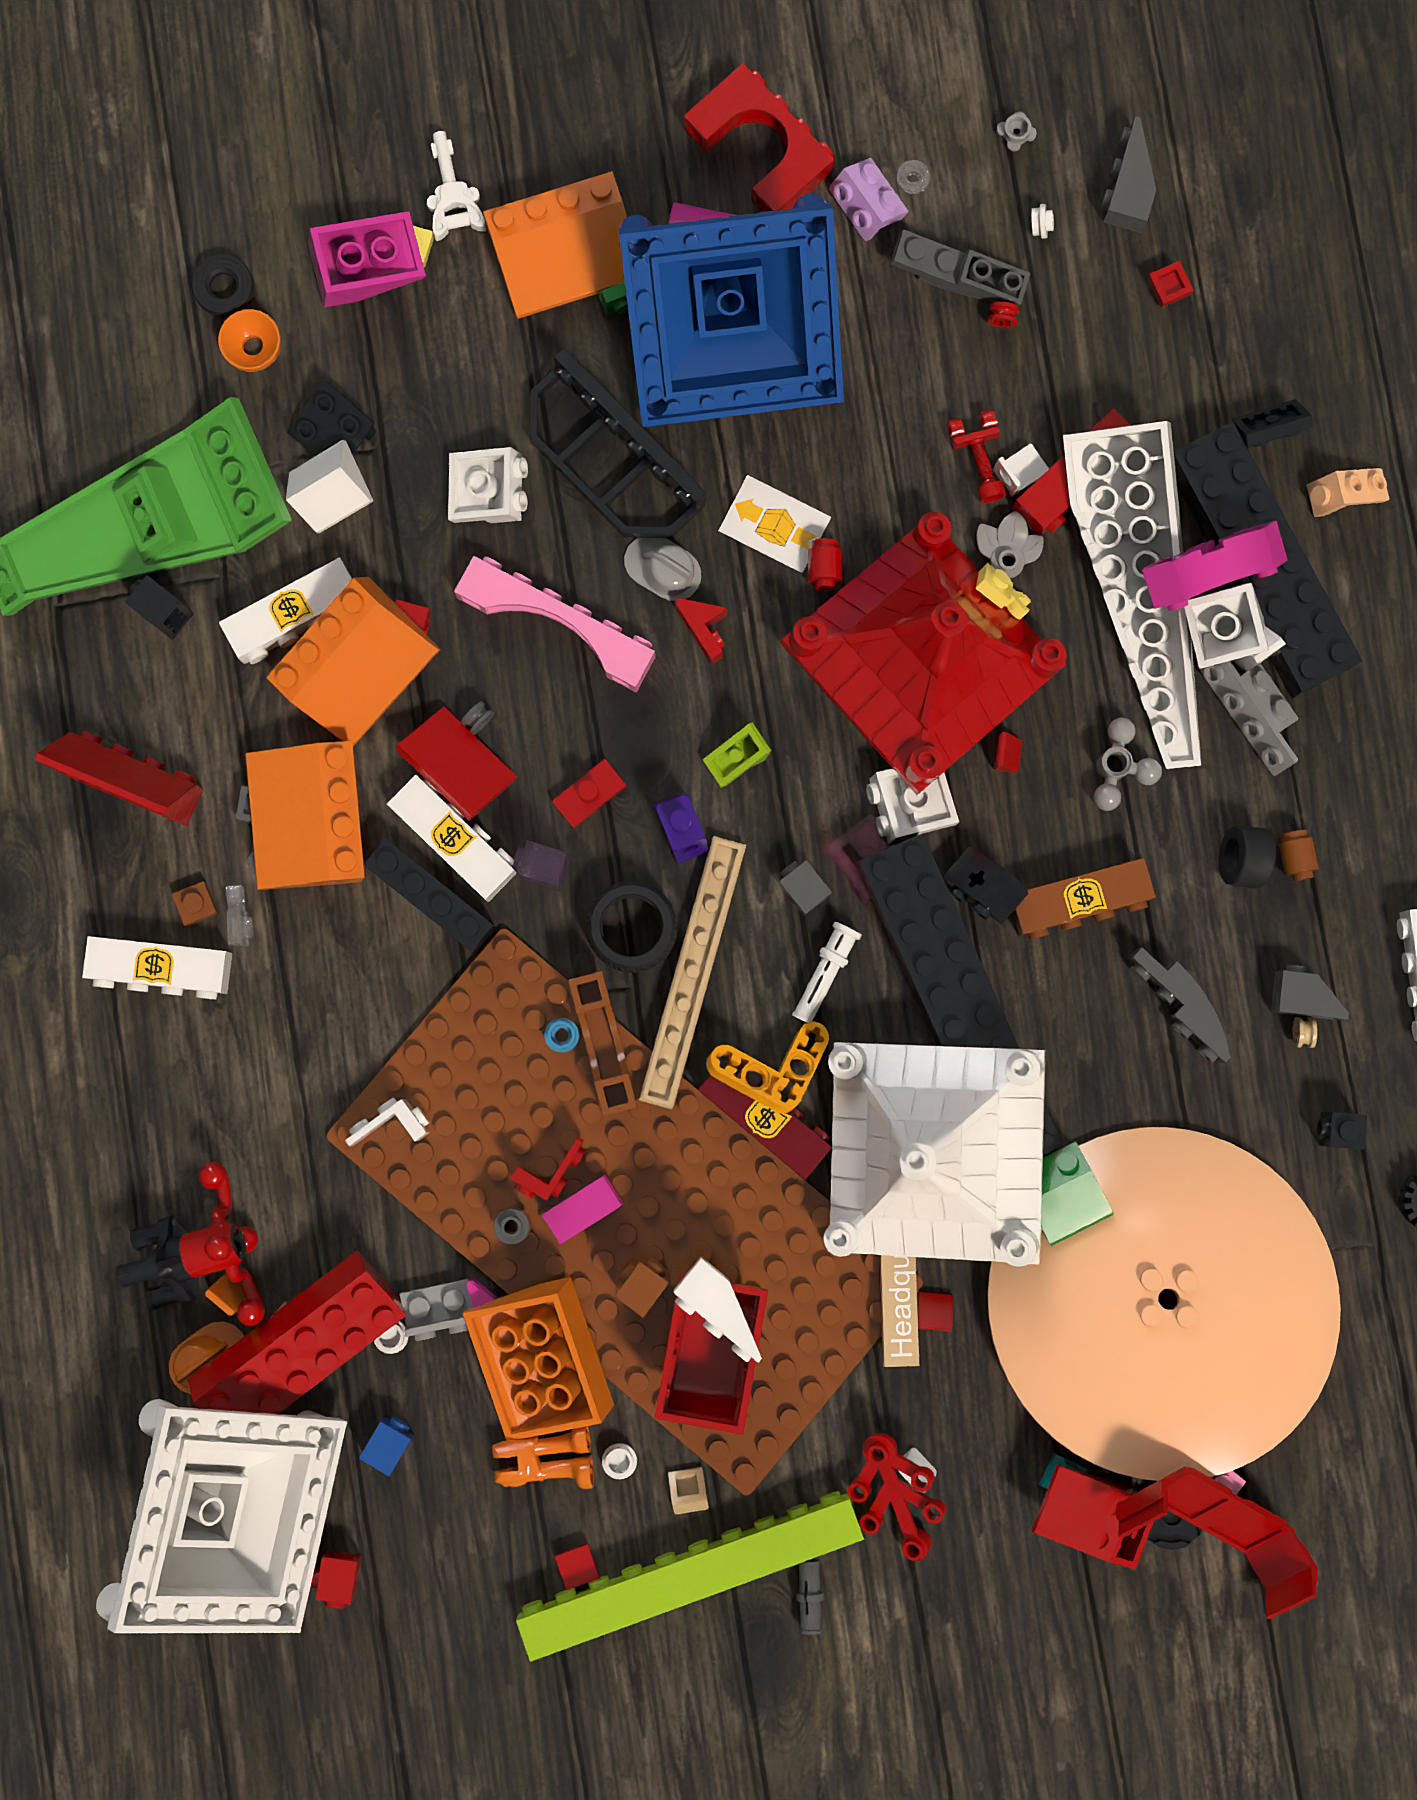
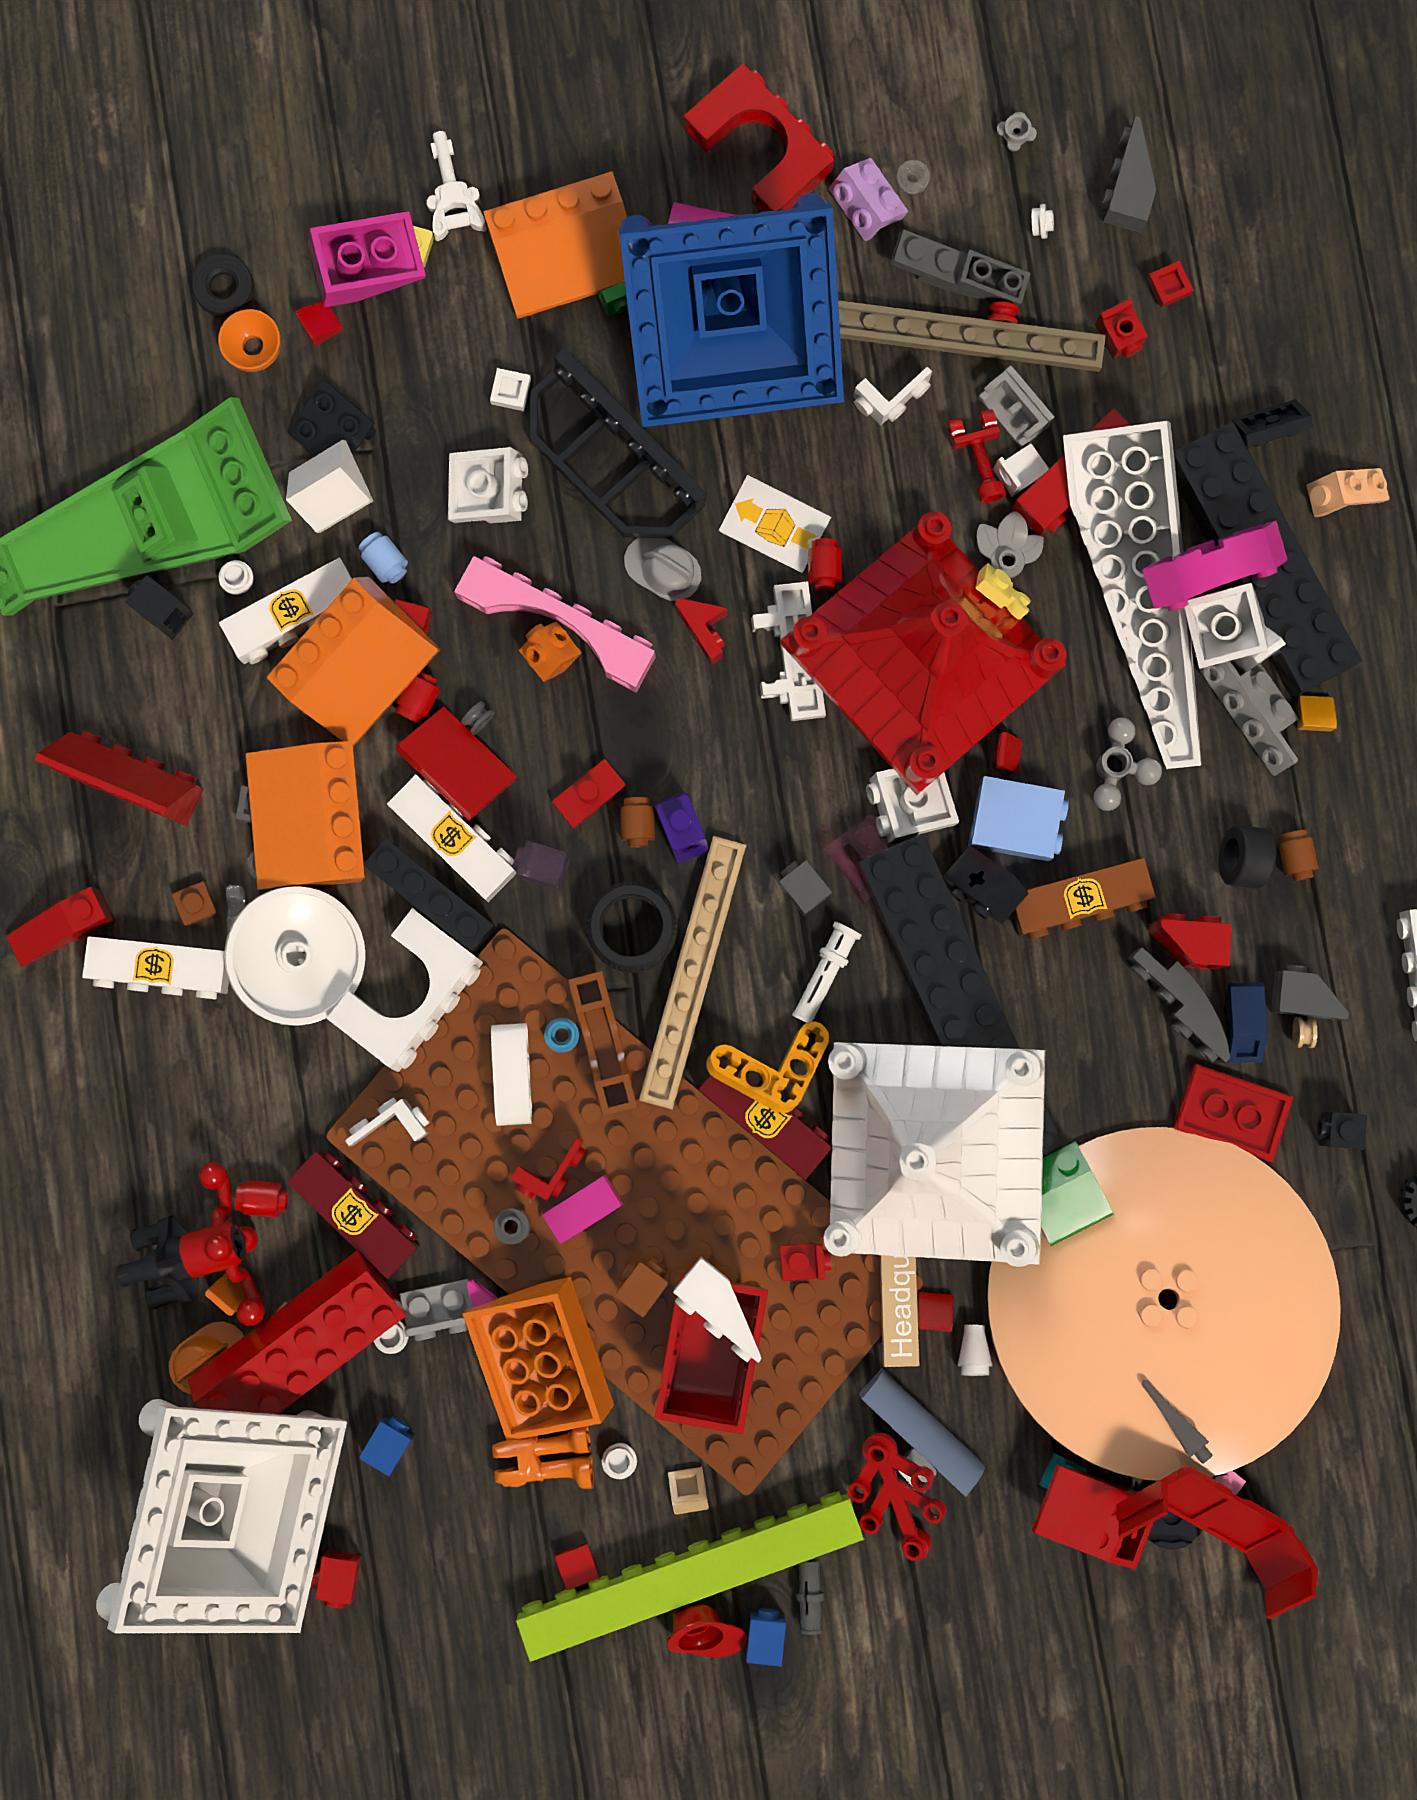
(60, 925): none -> red slope
(236, 577): none -> white plate
(261, 1198): none -> red brick
(294, 955): none -> white dish
(319, 322): none -> red slope
(354, 1213): none -> dark red brick
(383, 558): none -> light blue brick
(418, 698): none -> red brick
(449, 971): none -> white arch
(510, 389): none -> white plate
(511, 1074): none -> white beam
(549, 650): none -> orange brick
(637, 821): none -> dark orange brick
(702, 1633): none -> red piece
(737, 755): lime slope -> none
(765, 1637): none -> blue brick
(795, 685): none -> white hinge
(804, 1261): none -> red bracket
(872, 403): none -> white bracket
(923, 1431): none -> sand blue brick
(971, 336): none -> dark tan plate
(974, 1352): none -> white cone
(1016, 407): none -> light grey hinge
(1018, 819): none -> light blue brick
(1116, 340): none -> red brick
(1188, 1436): none -> dark grey piece
(1194, 943): none -> red slope
(1233, 1111): none -> red tile
(1247, 1020): none -> dark blue slope
(1316, 713): none -> light orange slope

